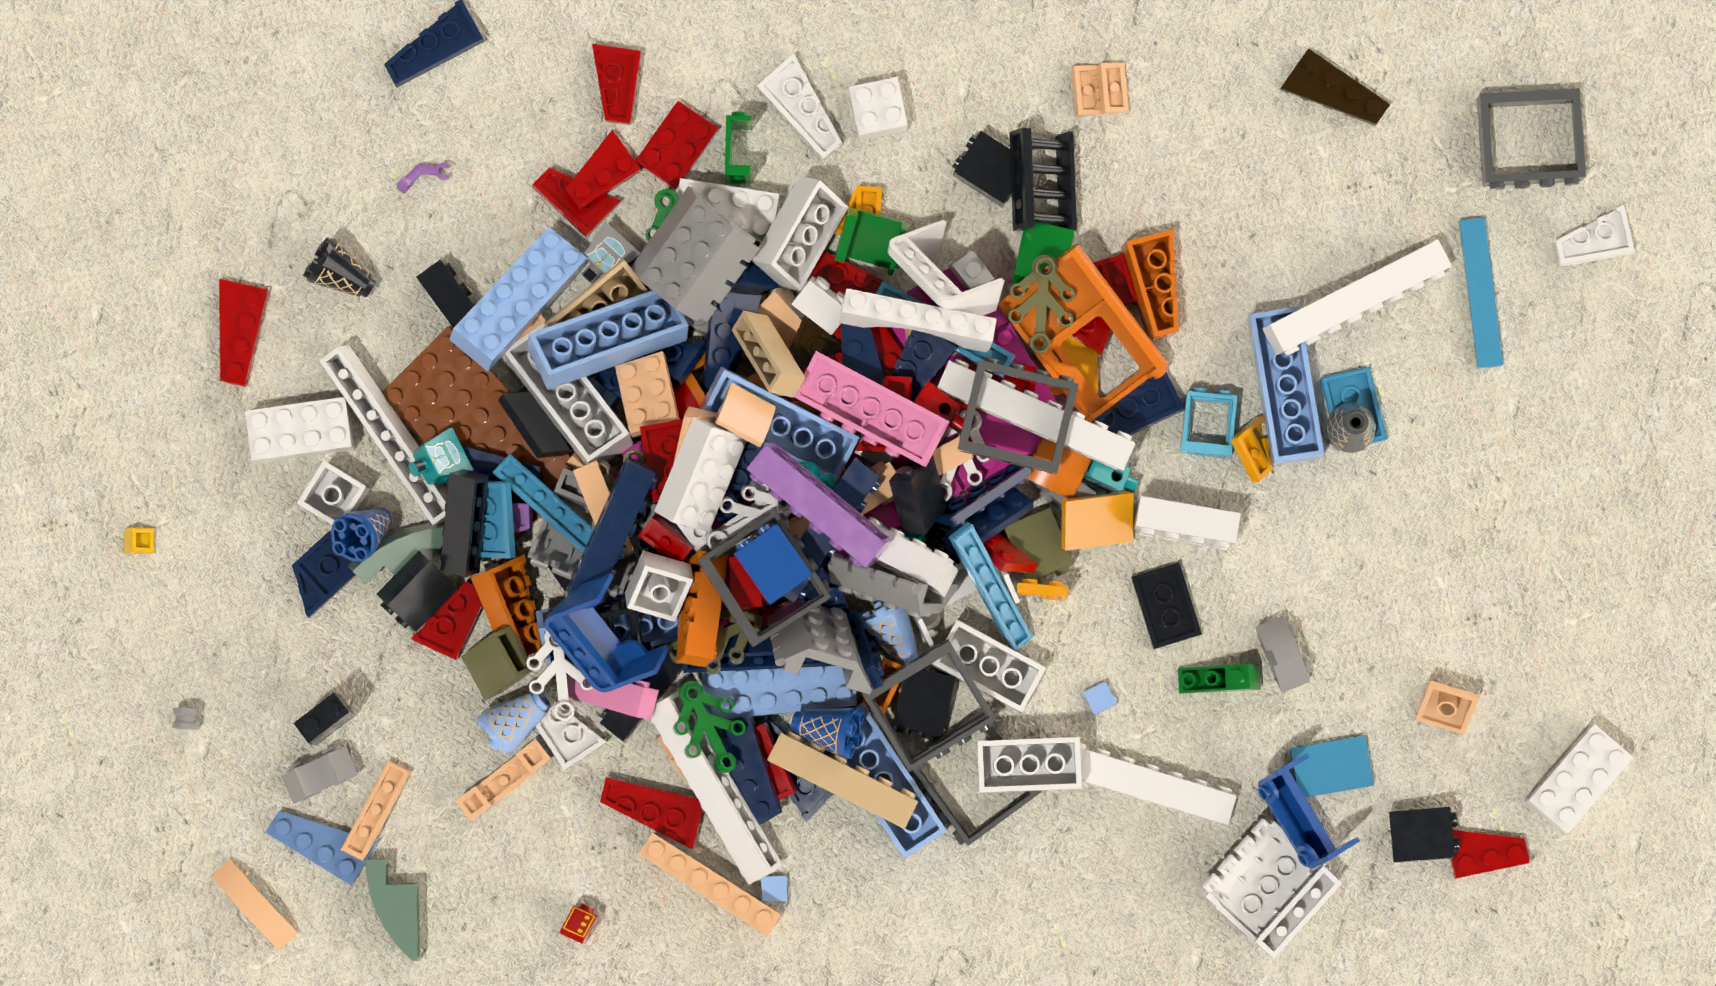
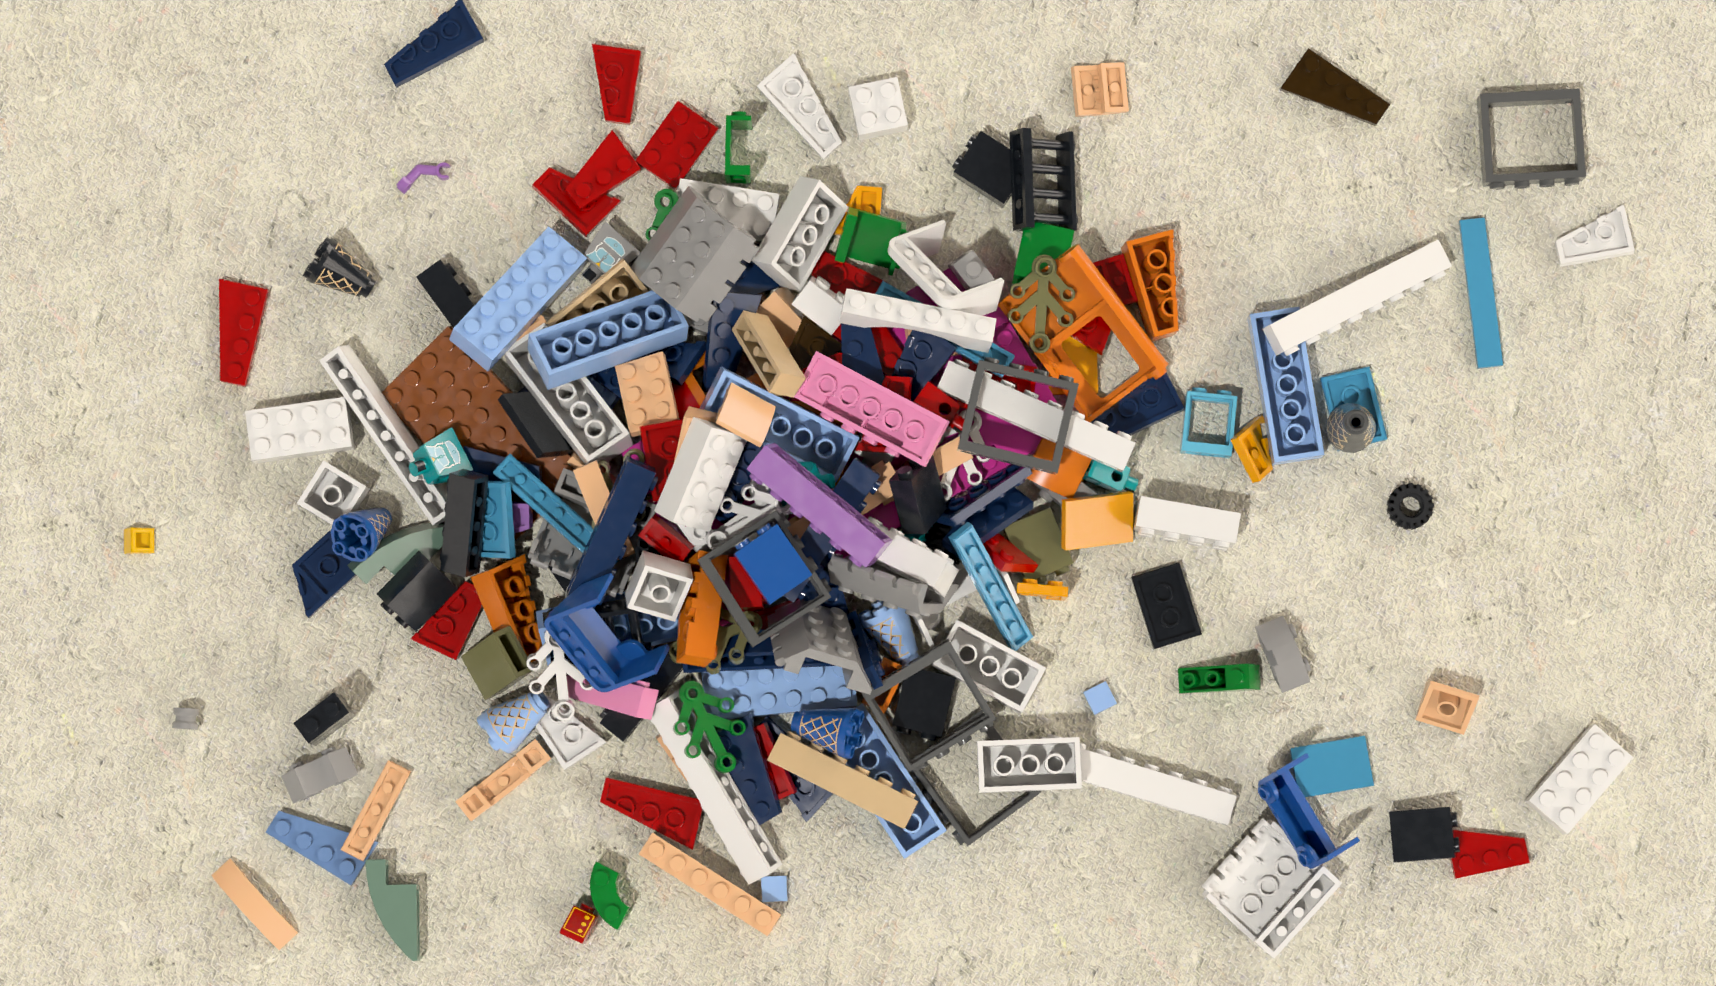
(606, 896): none -> green brick
(1420, 495): none -> black tyre

